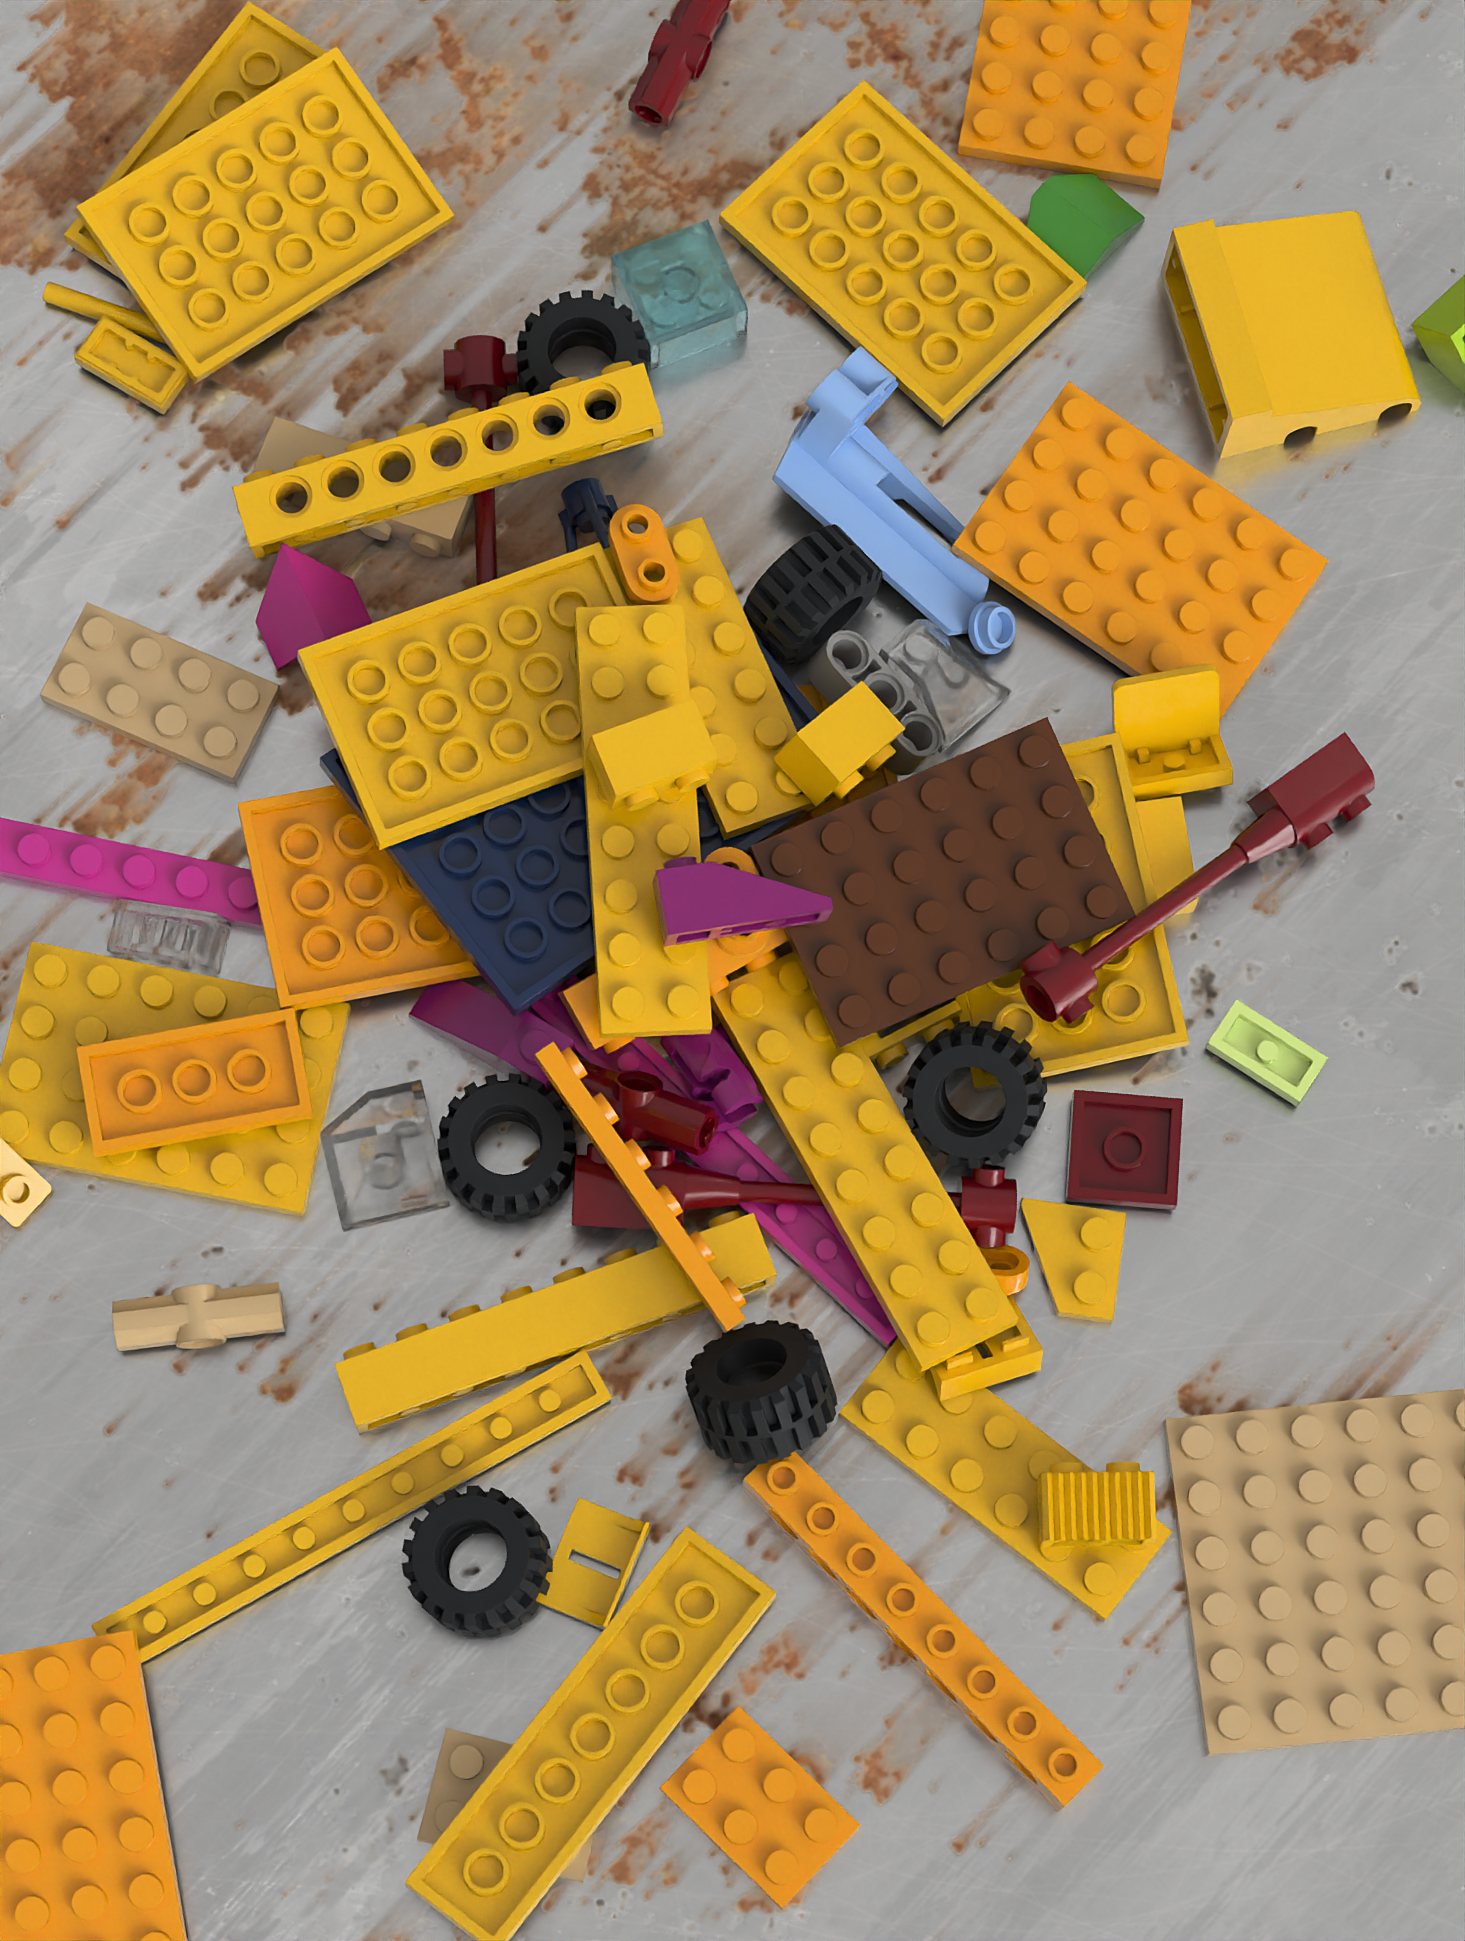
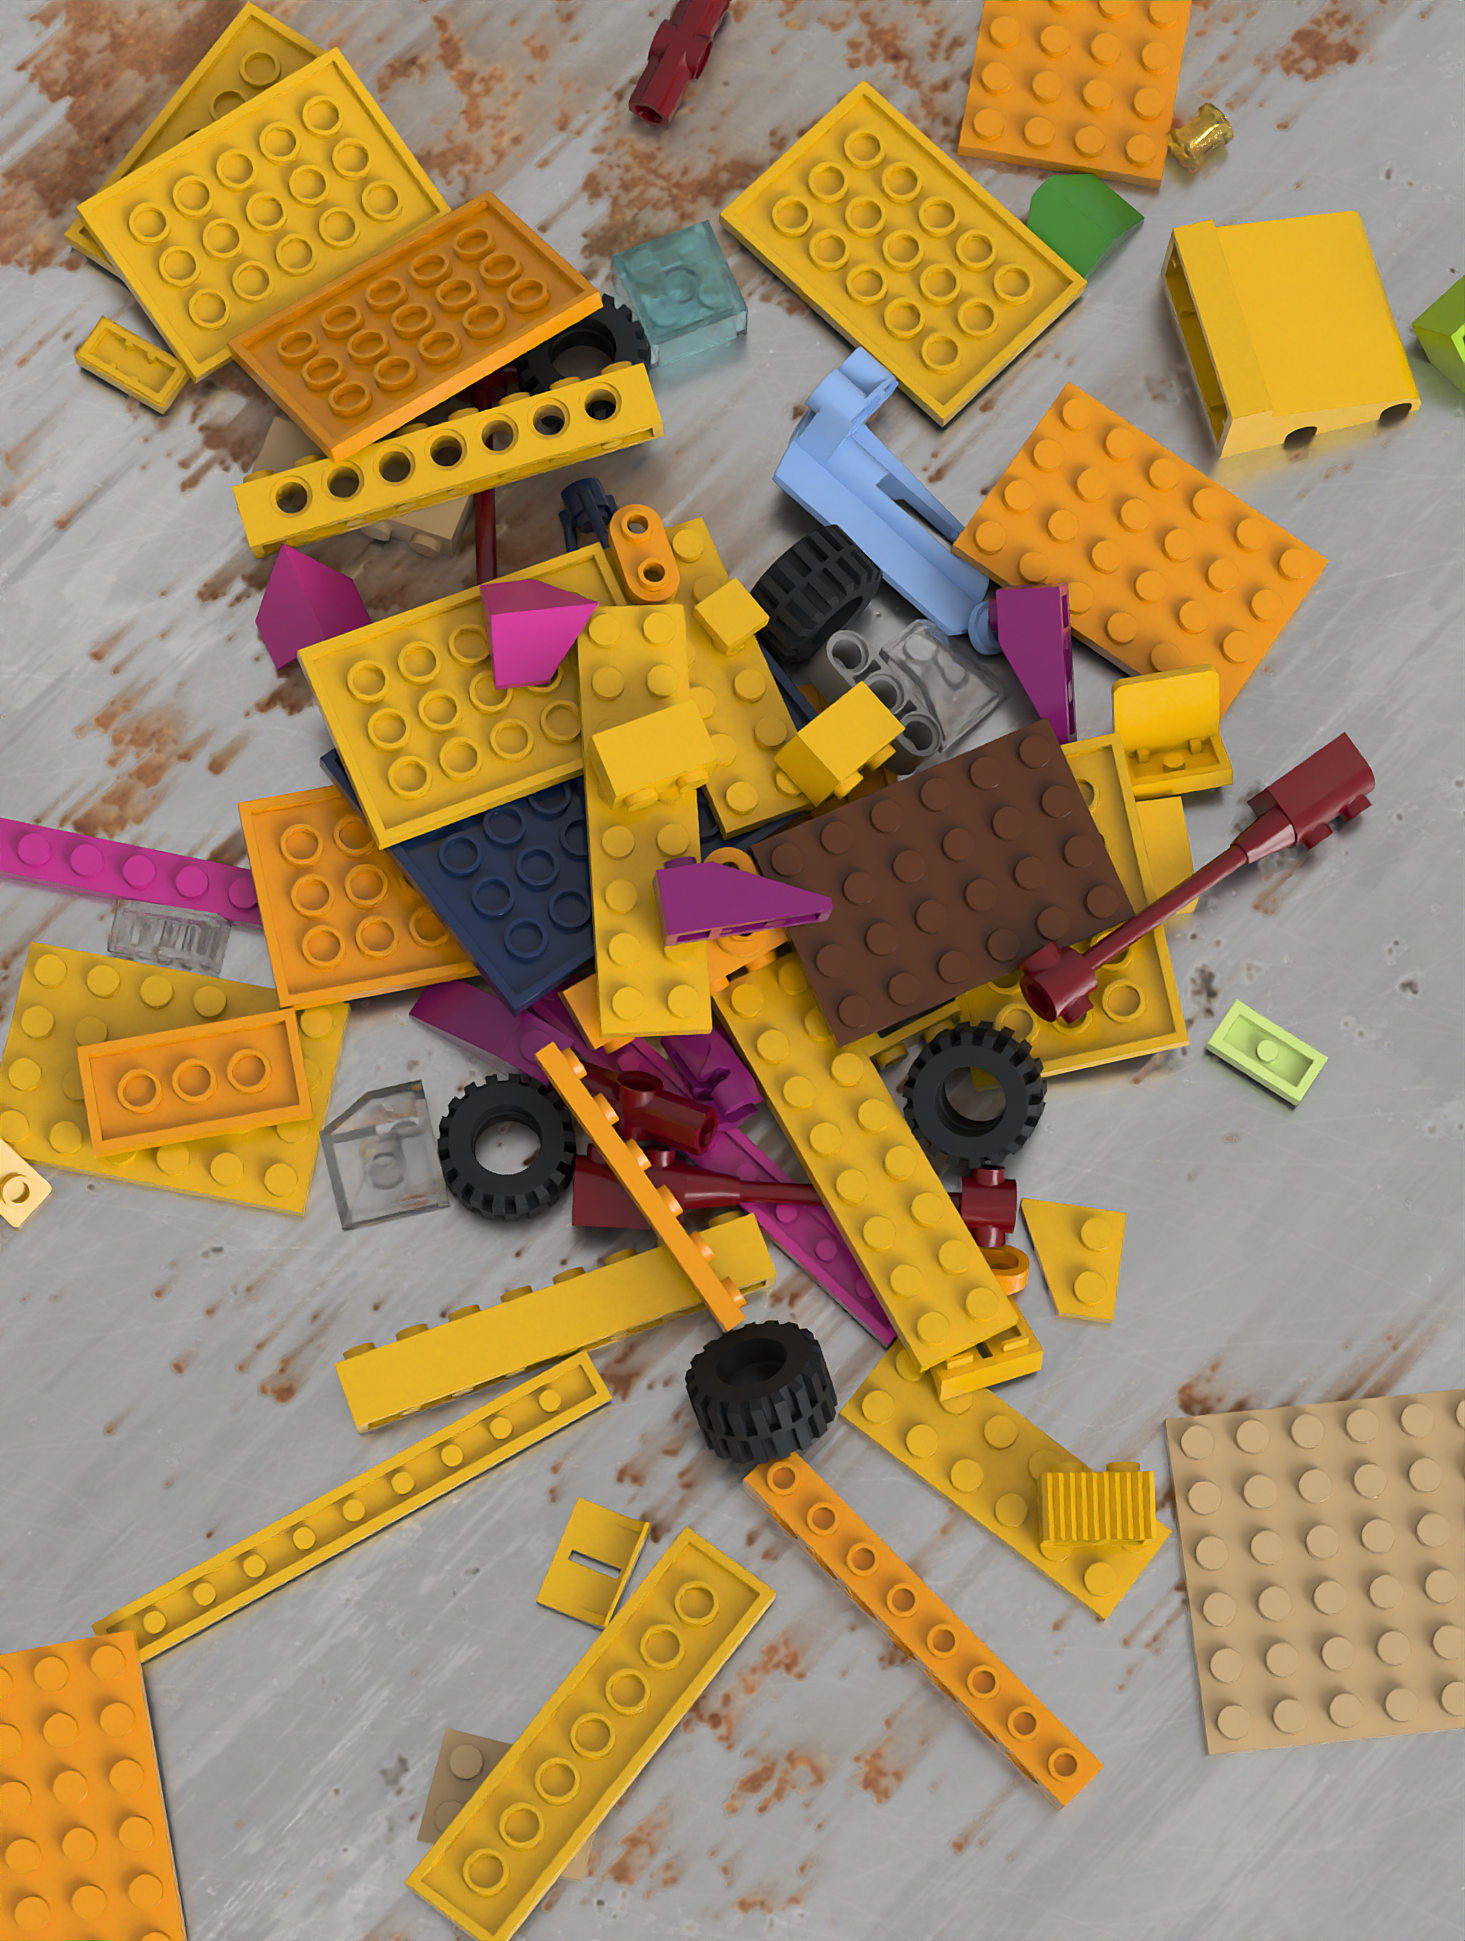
(95, 308): yellow bar -> none
(160, 693): tan plate -> none
(197, 1316): tan piece -> none
(413, 326): none -> light orange plate
(442, 1533): black tyre -> none
(530, 629): none -> dark pink slope
(730, 615): none -> yellow tile
(760, 1807): light orange plate -> none
(1038, 645): none -> magenta slope
(1124, 1149): dark red plate -> none
(1199, 136): none -> clear yellow bush

